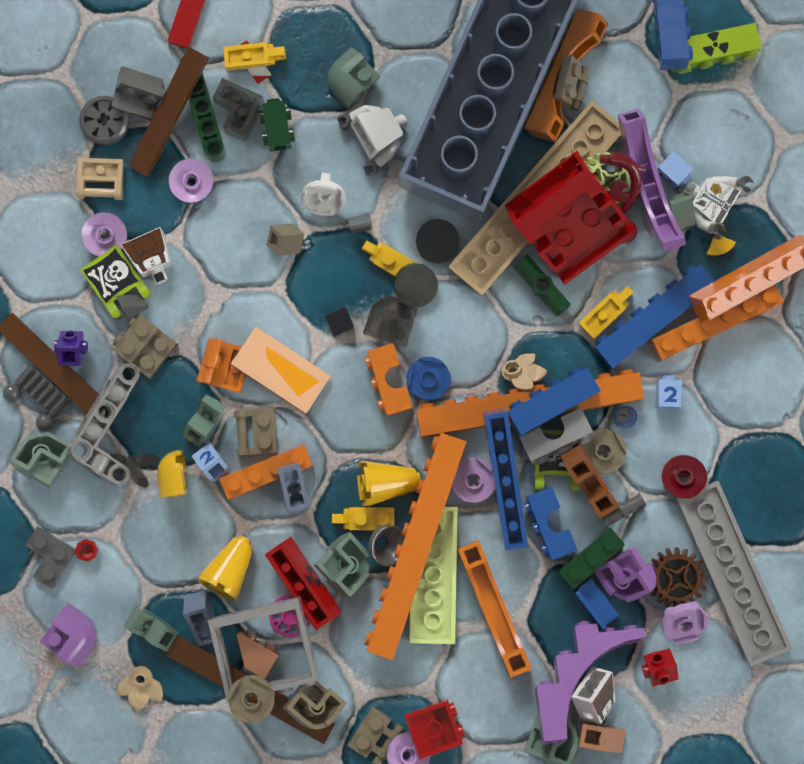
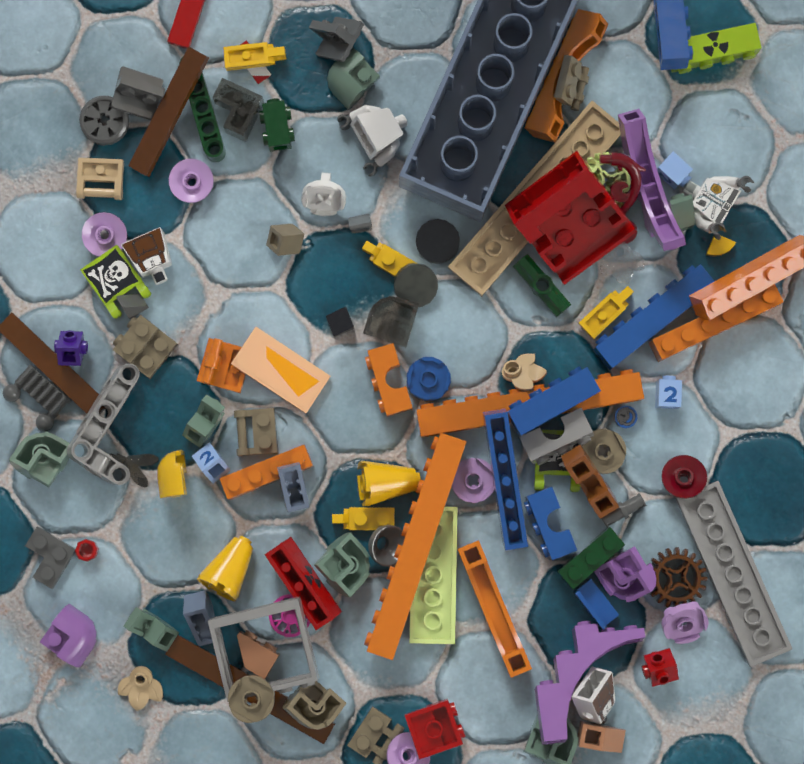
(337, 37): none -> dark grey bracket

